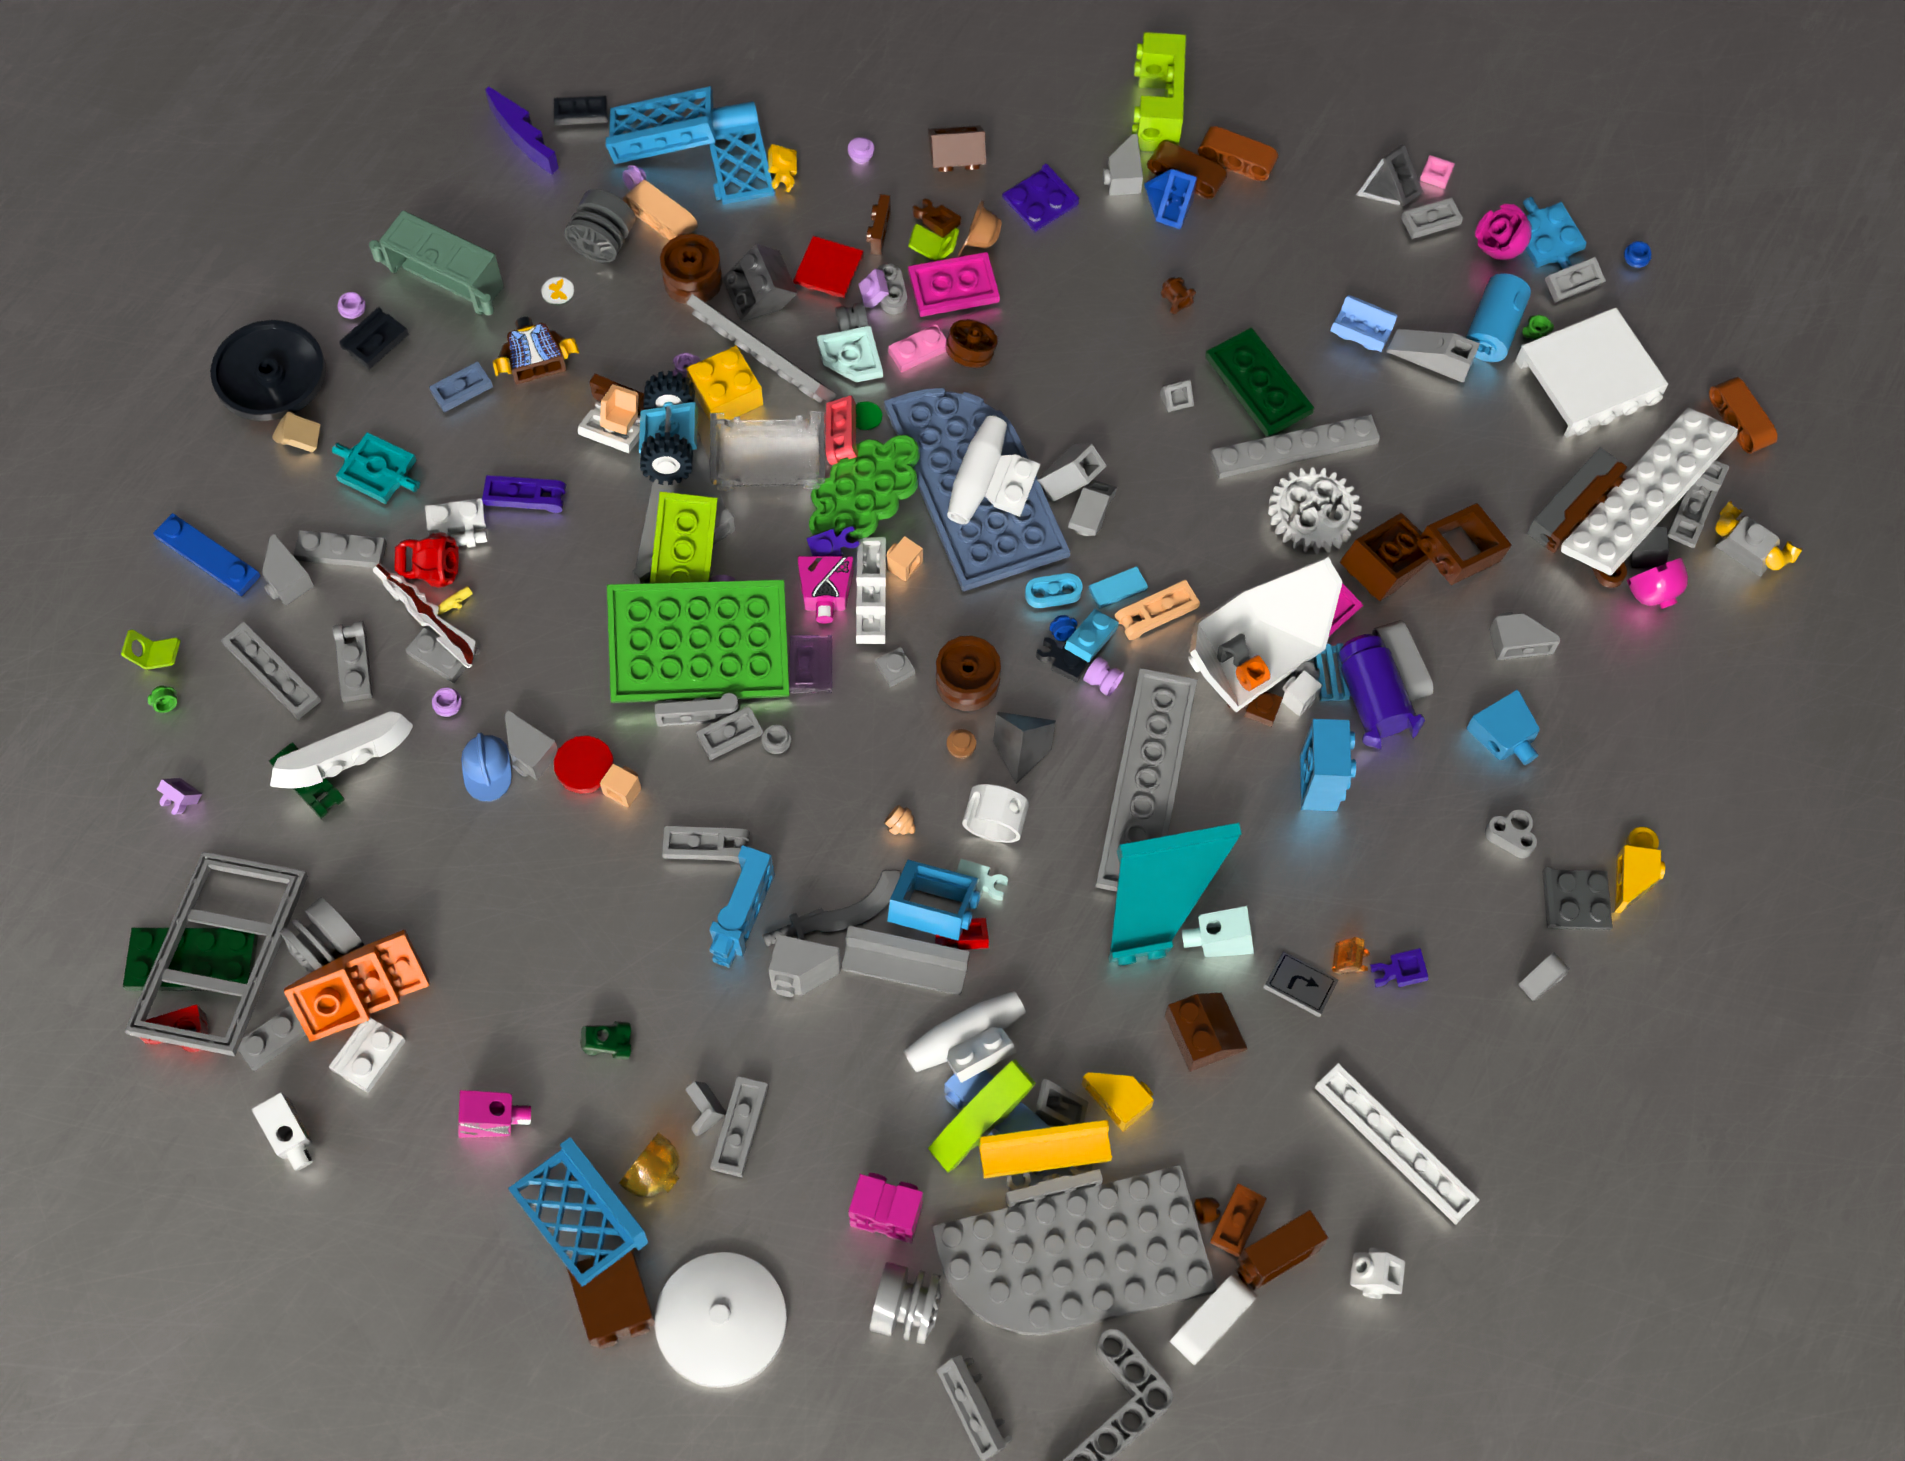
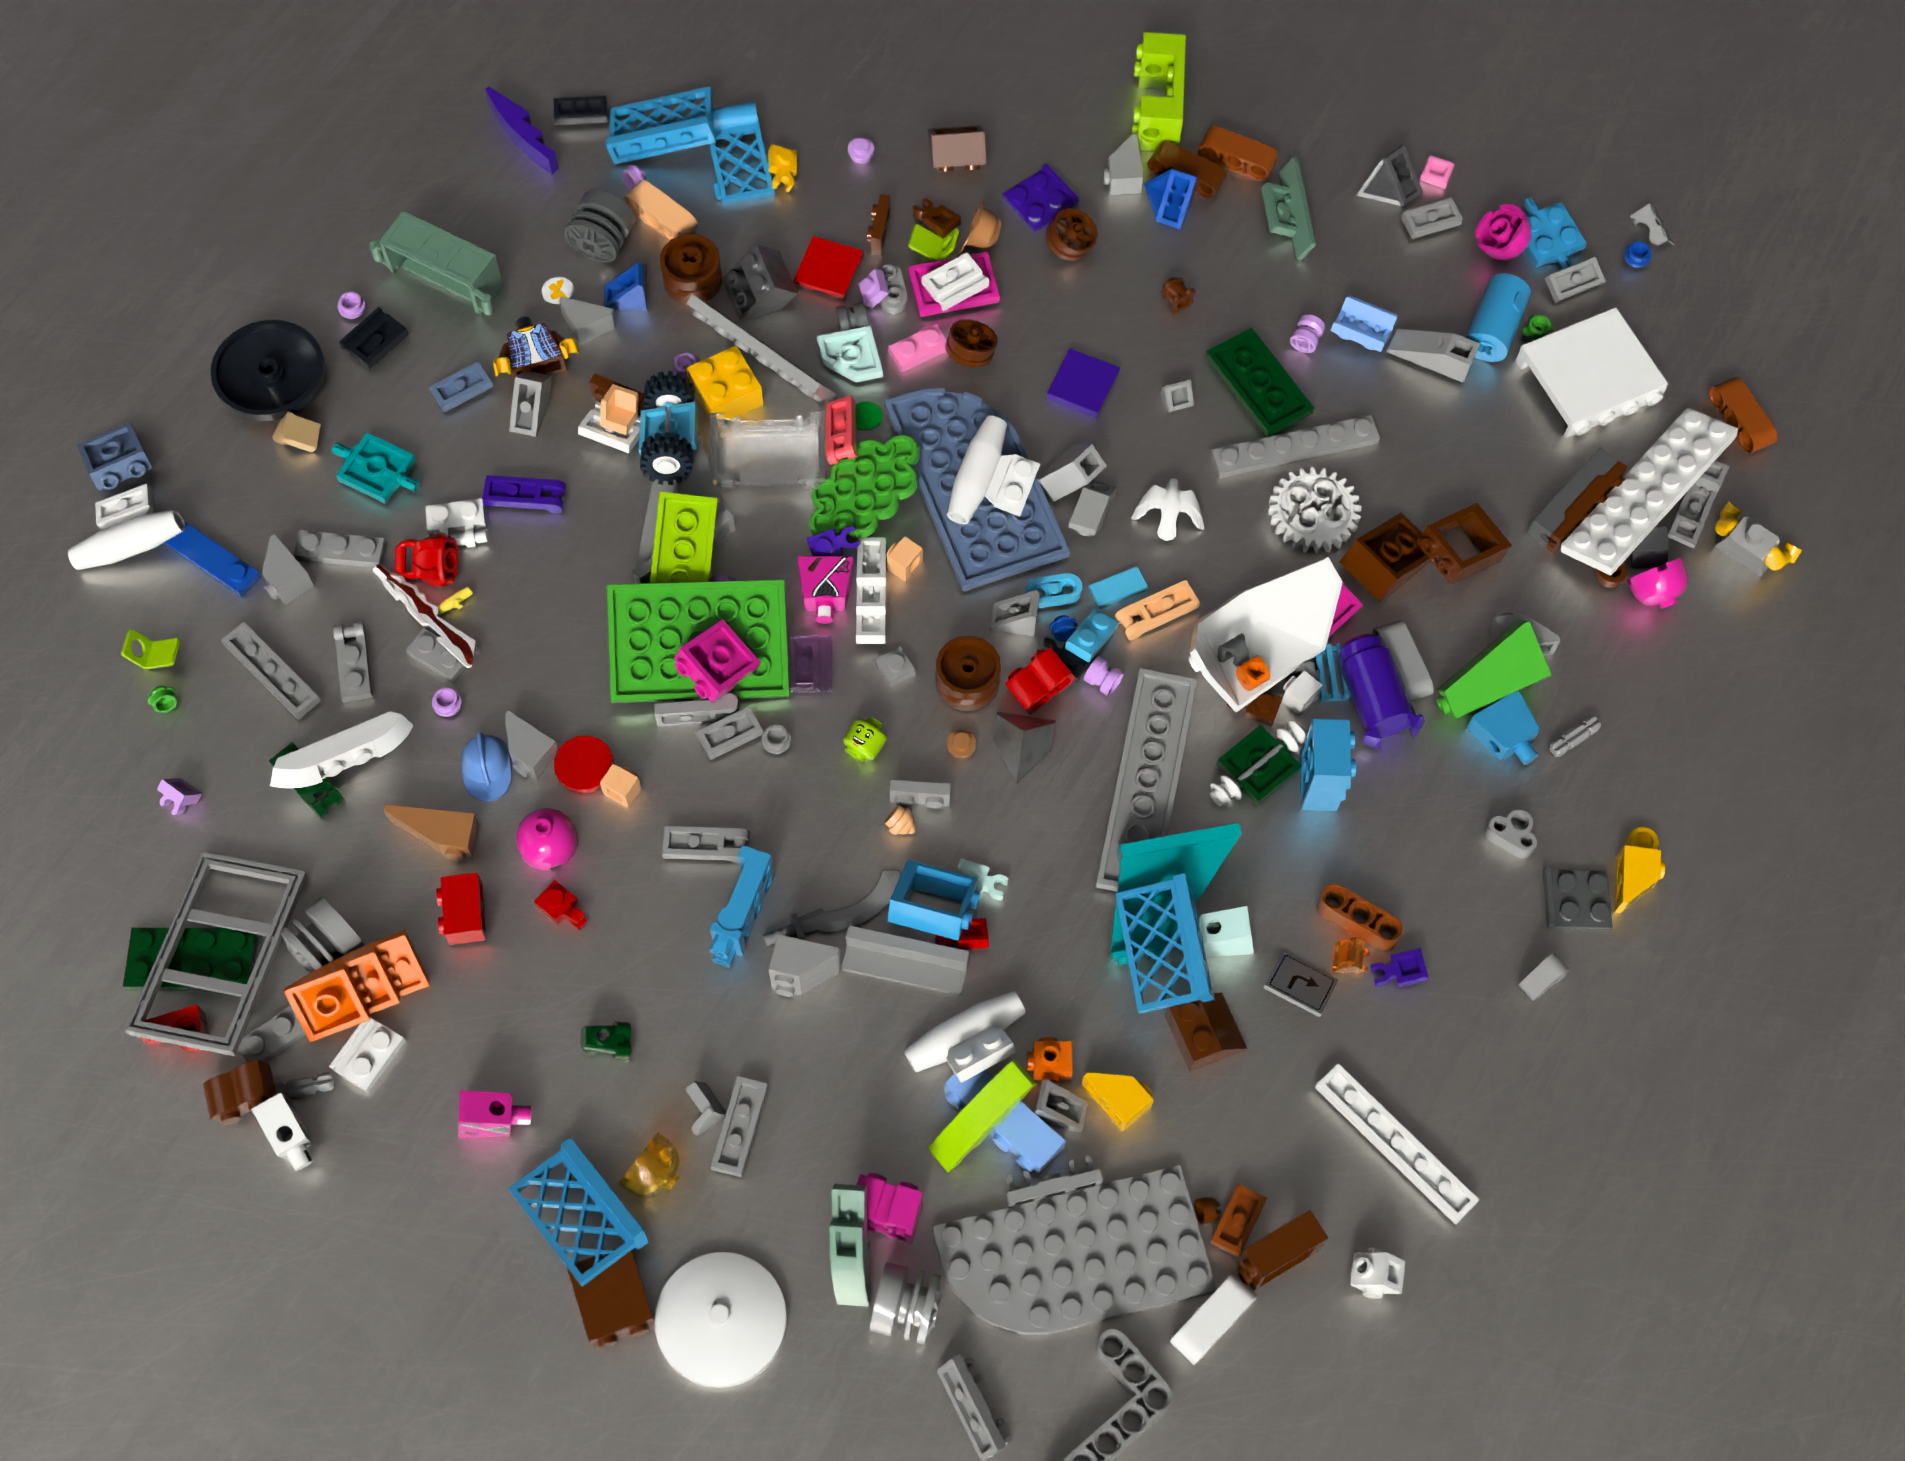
(114, 457): none -> sand blue plate
(126, 529): none -> white plate
(239, 1091): none -> reddish brown brick
(306, 1085): none -> light grey axle
(442, 830): none -> medium nougat slope
(462, 908): none -> red brick
(529, 402): none -> light grey slope
(546, 838): none -> dark pink cylinder
(560, 904): none -> red plate
(587, 319): none -> light grey slope
(628, 289): none -> blue slope
(715, 661): none -> dark pink plate
(849, 1245): none -> slope
(864, 739): none -> lime head
(925, 793): none -> light grey plate
(955, 281): none -> white plate
(1000, 813): white piece -> none
(1016, 614): none -> light grey slope
(1039, 680): none -> red brick
(1045, 1149): yellow panel -> none
(1050, 1060): none -> orange brick
(1076, 223): none -> reddish brown wheel
(1083, 383): none -> dark purple piece
(1171, 502): none -> white animal
(1191, 940): none -> dark azure fence
(1258, 764): none -> dark green plate
(1288, 209): none -> sand green bracket
(1307, 333): none -> lavender wheel
(1375, 917): none -> dark orange beam
(1498, 670): none -> bright green slope
(1574, 736): none -> light grey axle
(1647, 217): none -> light grey piece

